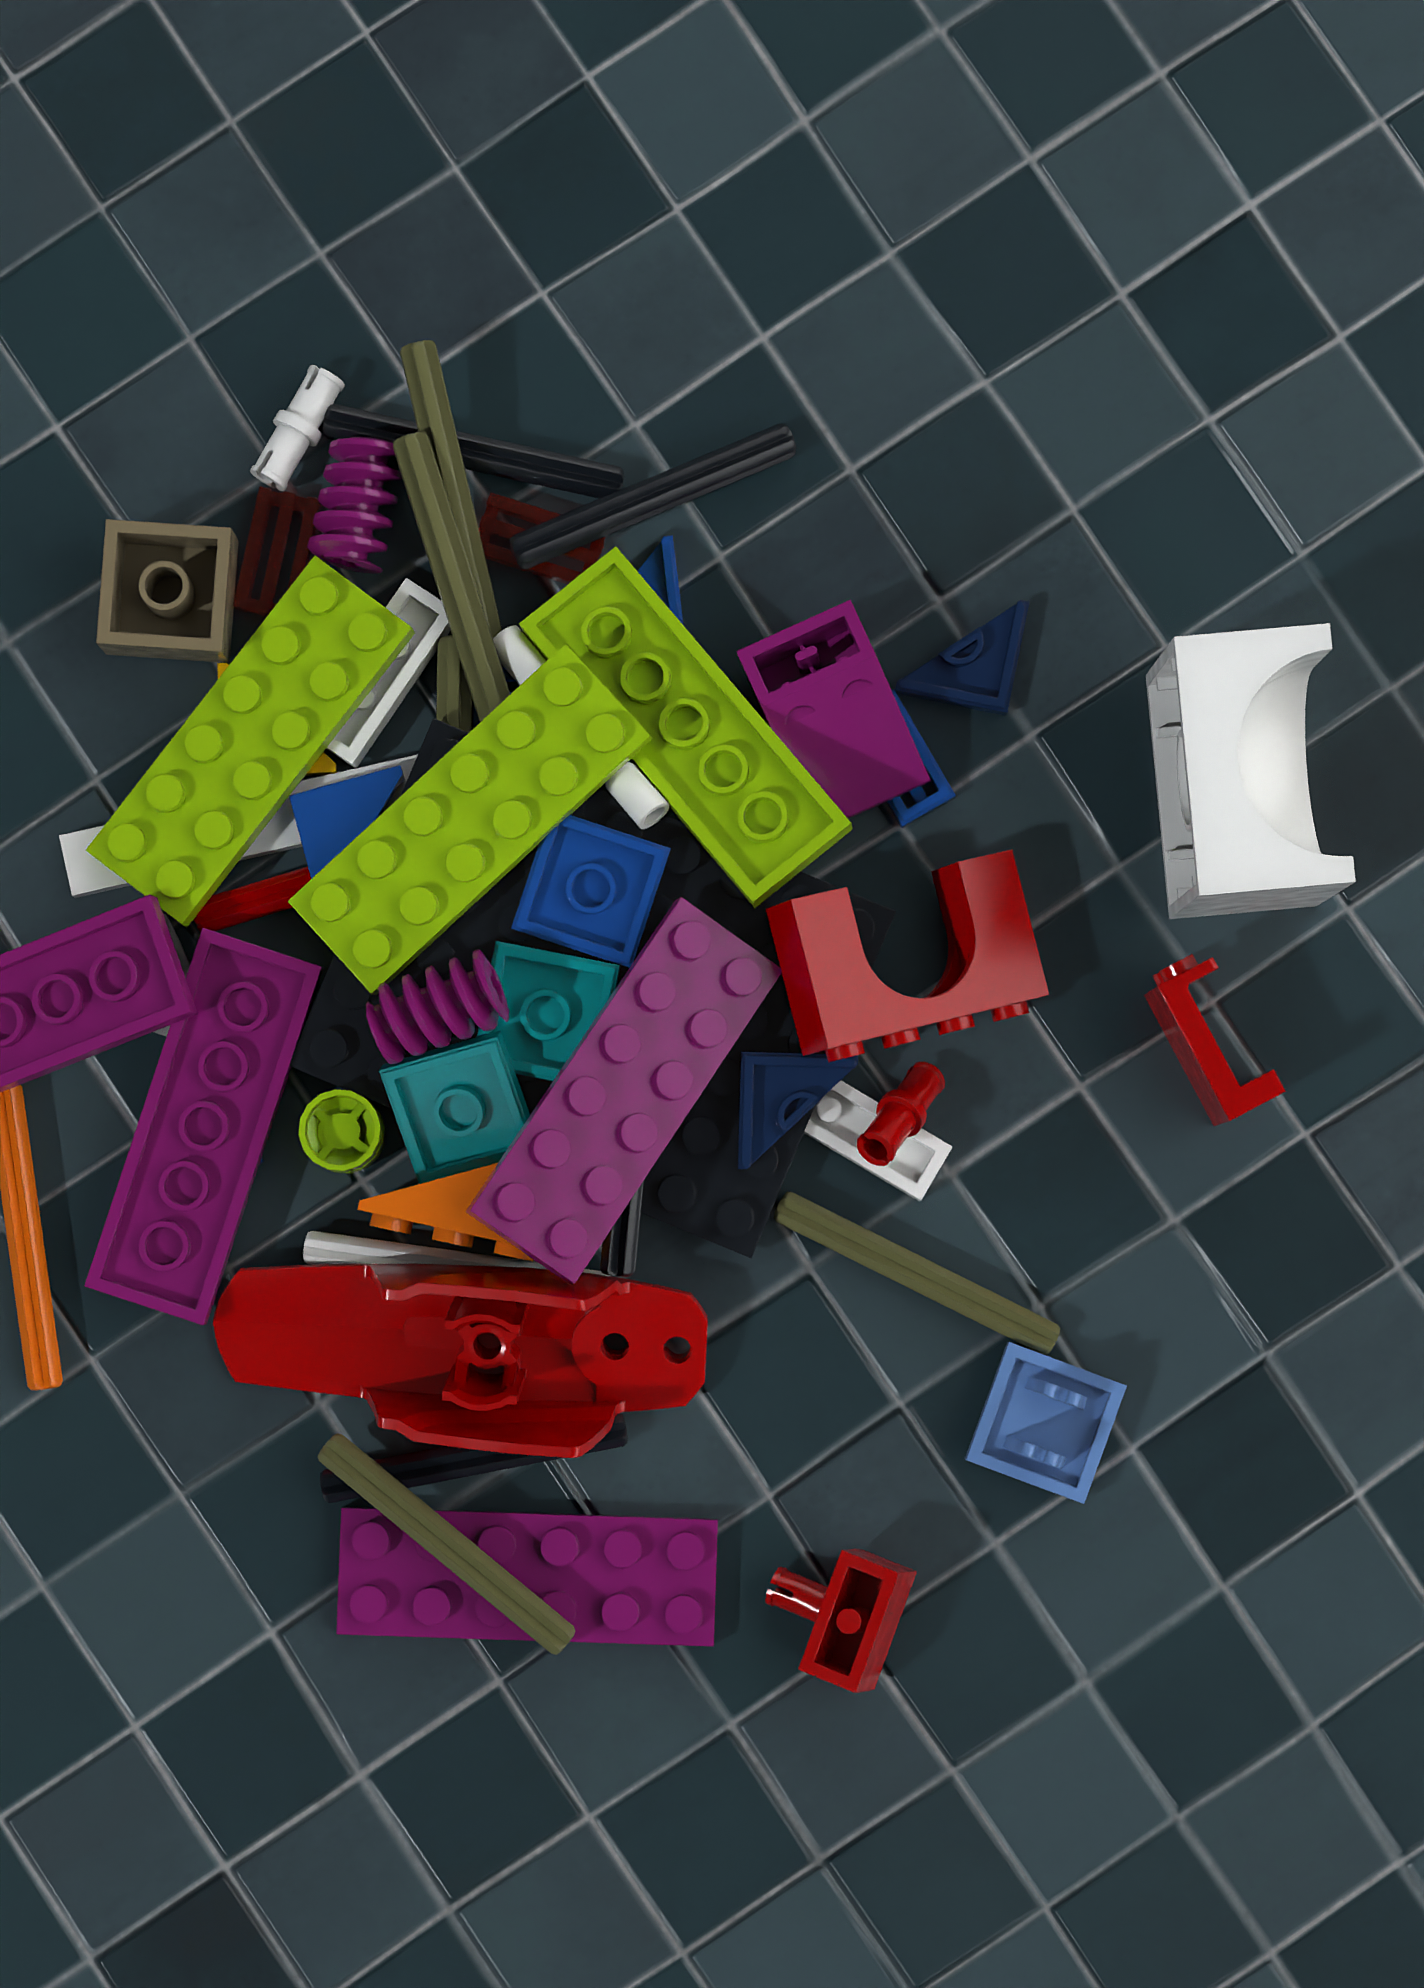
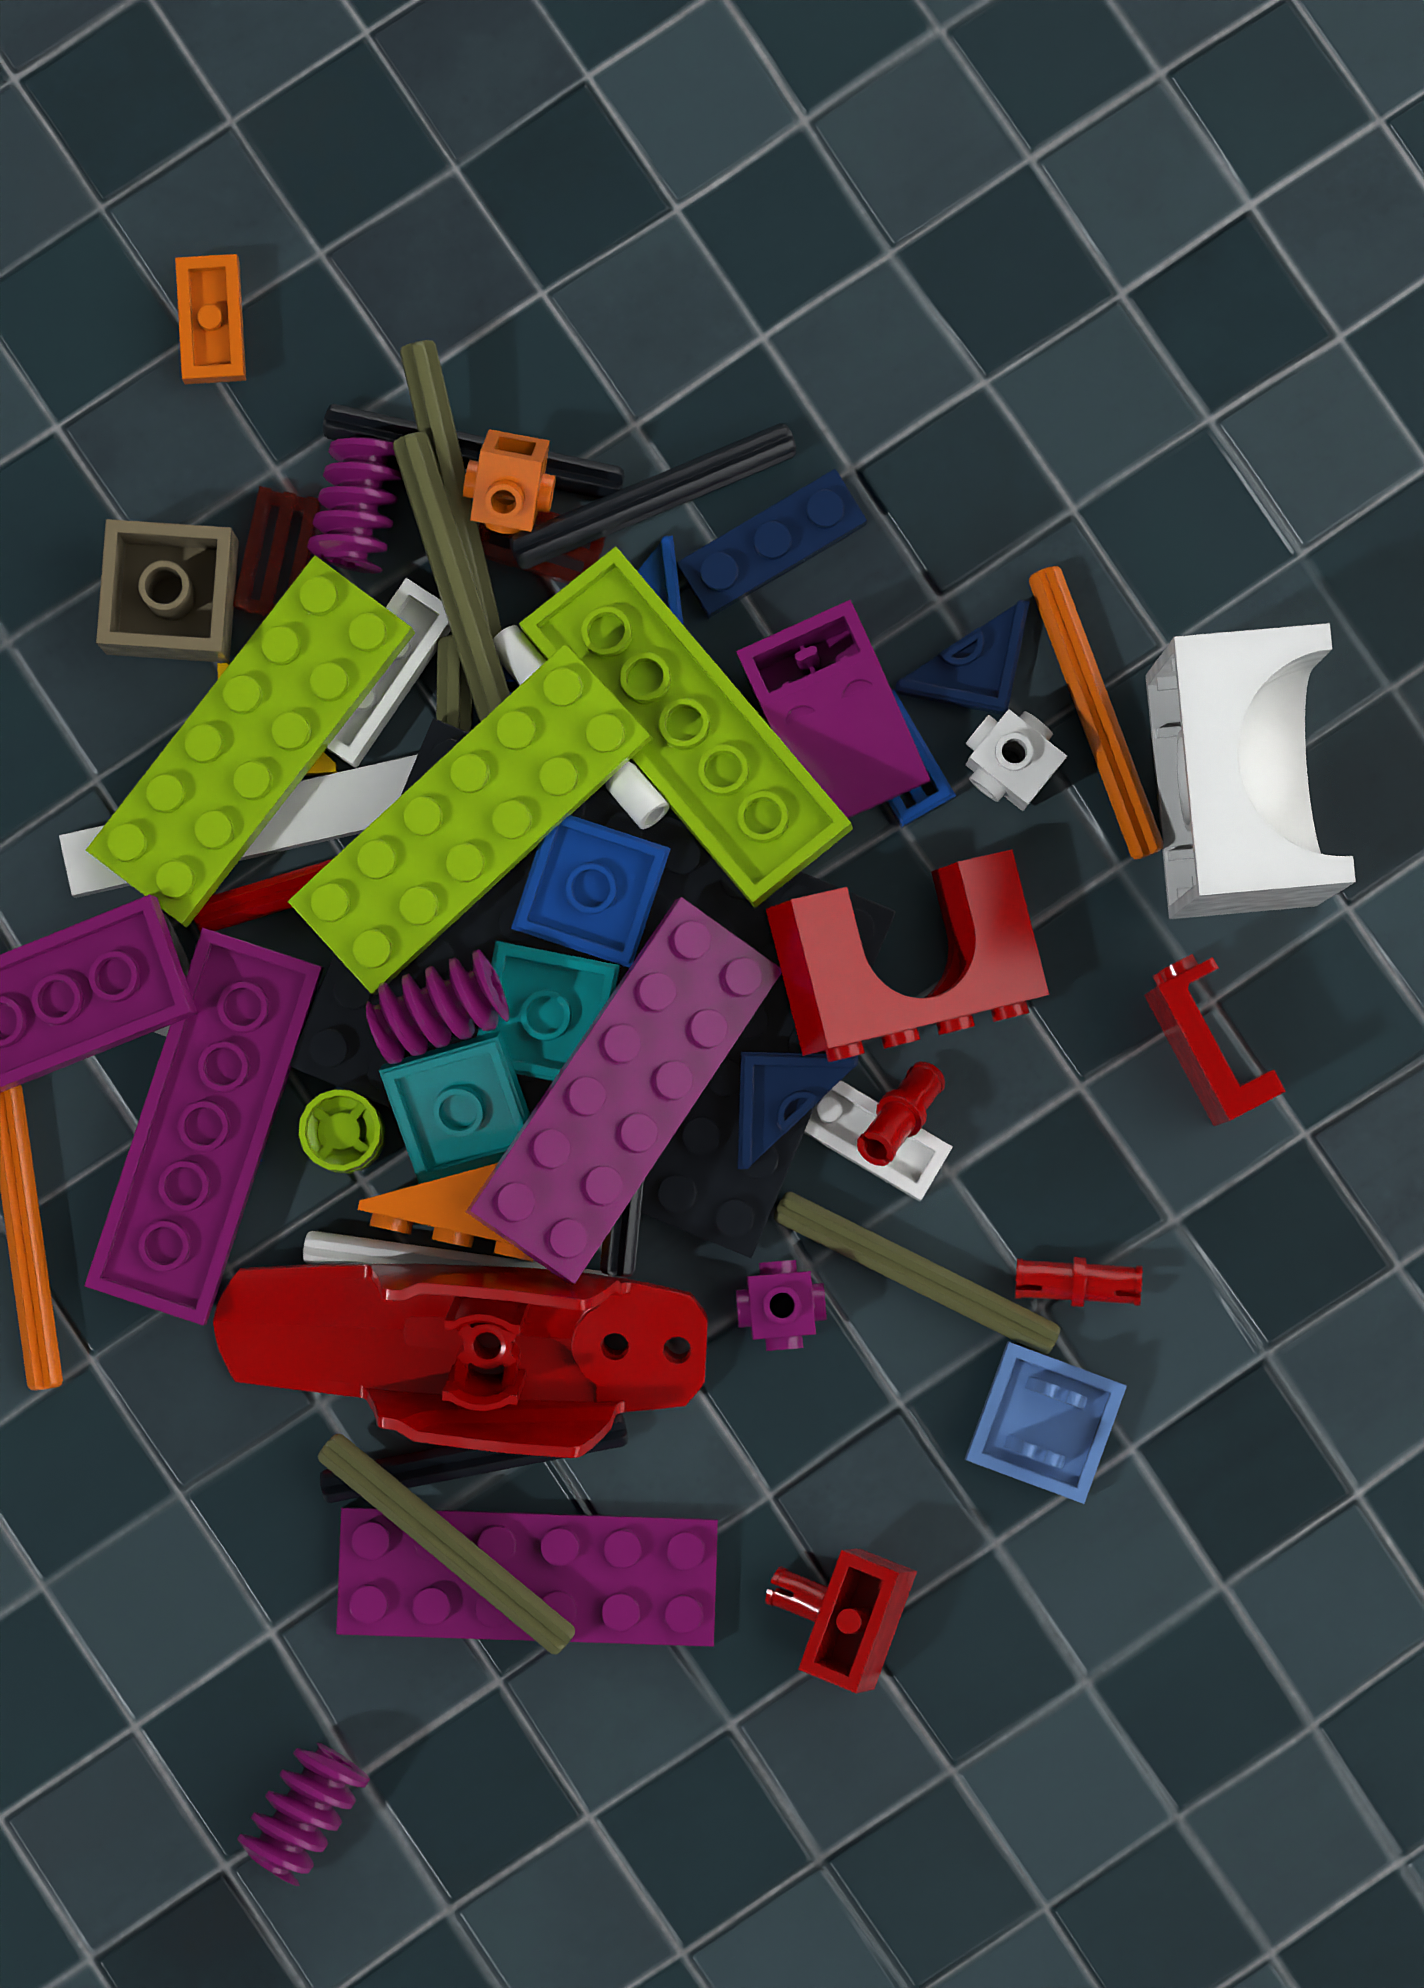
(210, 319): none -> orange plate
(297, 428): white pin -> none
(303, 1812): none -> magenta piece
(338, 812): blue tile -> none
(509, 482): none -> orange brick
(755, 1311): none -> magenta brick
(771, 543): none -> dark blue plate
(1015, 781): none -> white brick
(1078, 1282): none -> red pin
(1096, 712): none -> orange axle

